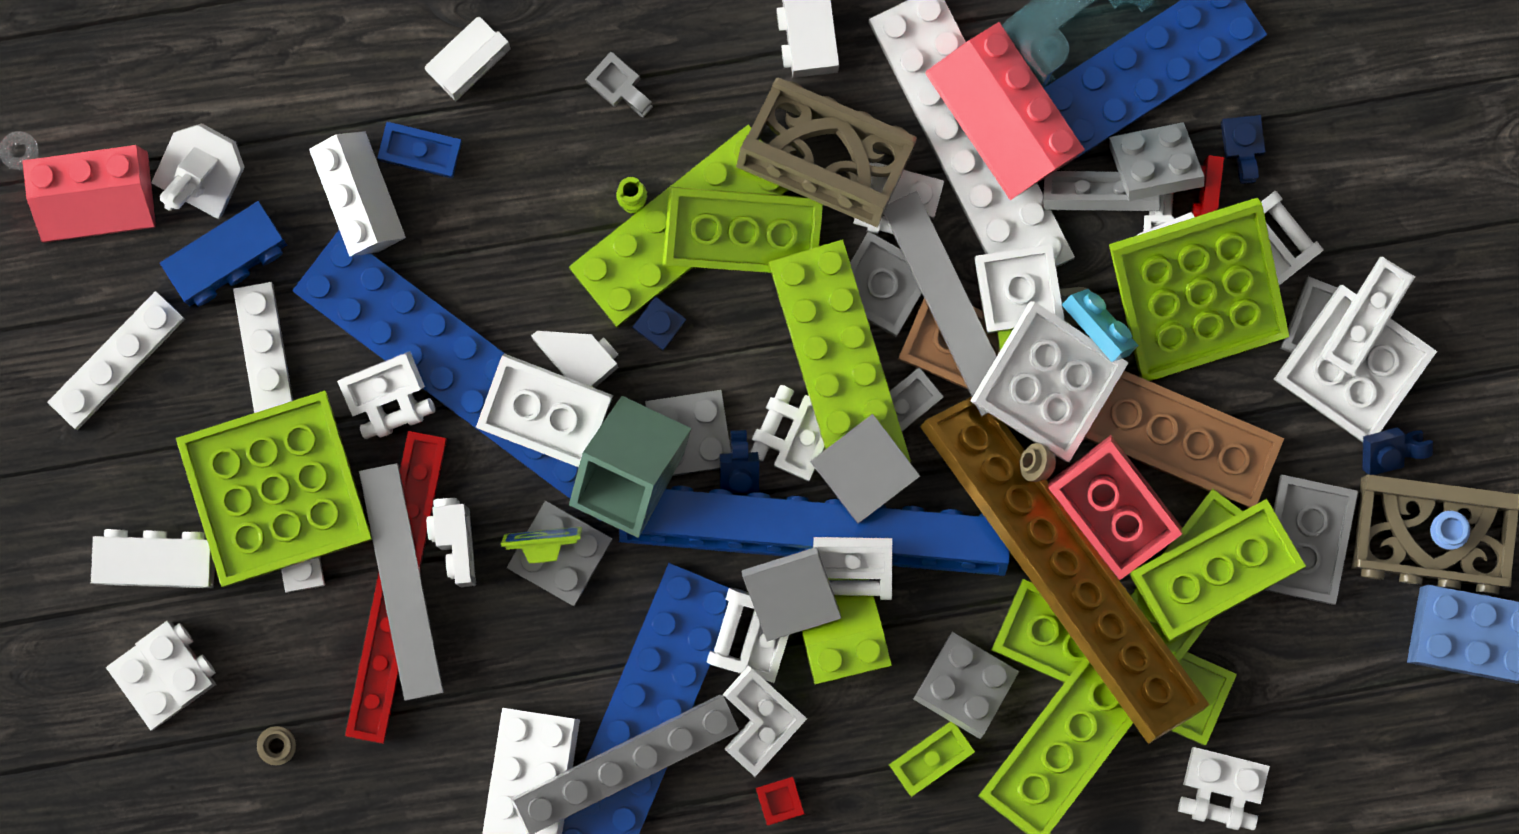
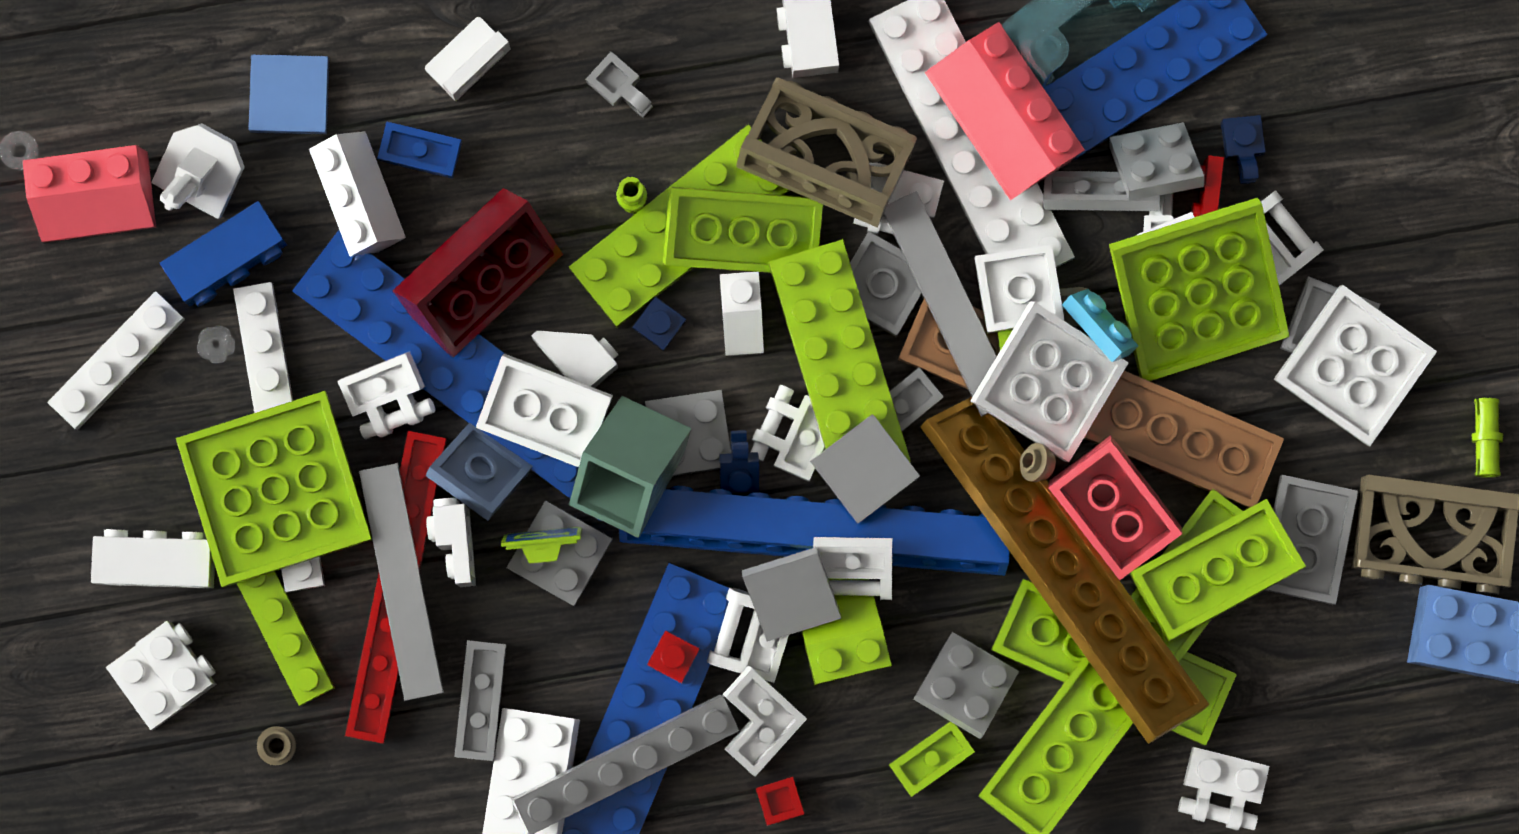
(206, 339): none -> clear plate
(286, 637): none -> lime plate
(288, 94): none -> medium blue tile
(478, 271): none -> dark red slope
(478, 471): none -> sand blue plate
(480, 700): none -> light grey plate
(673, 656): none -> red plate
(742, 313): none -> white slope
(1367, 316): white tile -> none
(1388, 450): dark blue plate -> none
(1450, 530): light blue plate -> none
(1487, 437): none -> lime pin

